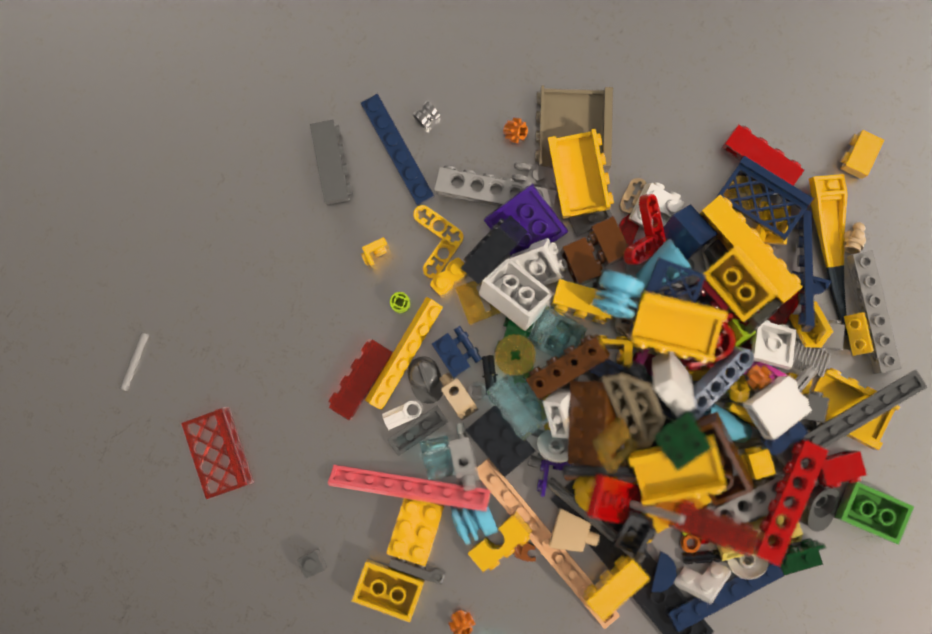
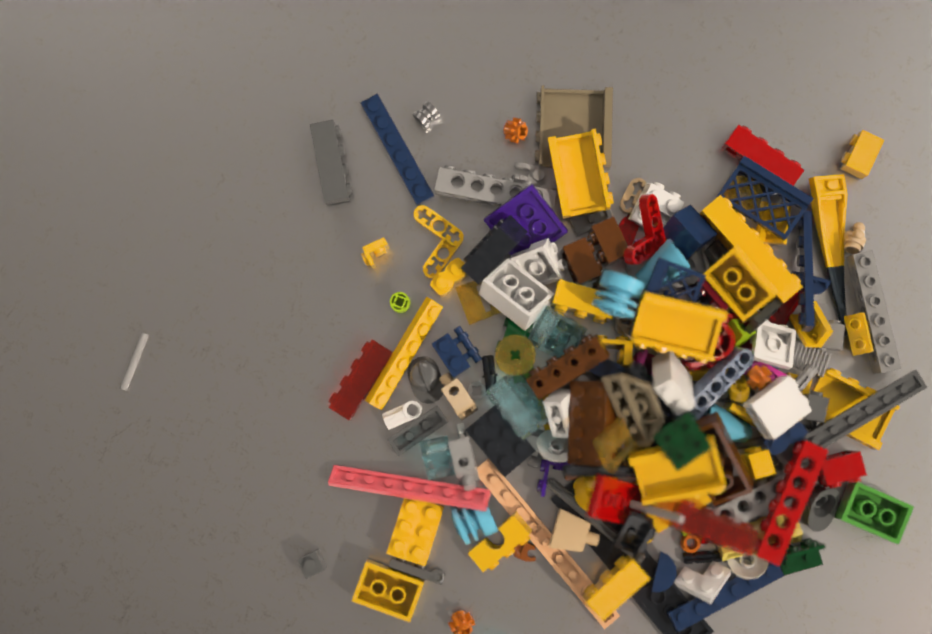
(233, 447): clear red fence -> none

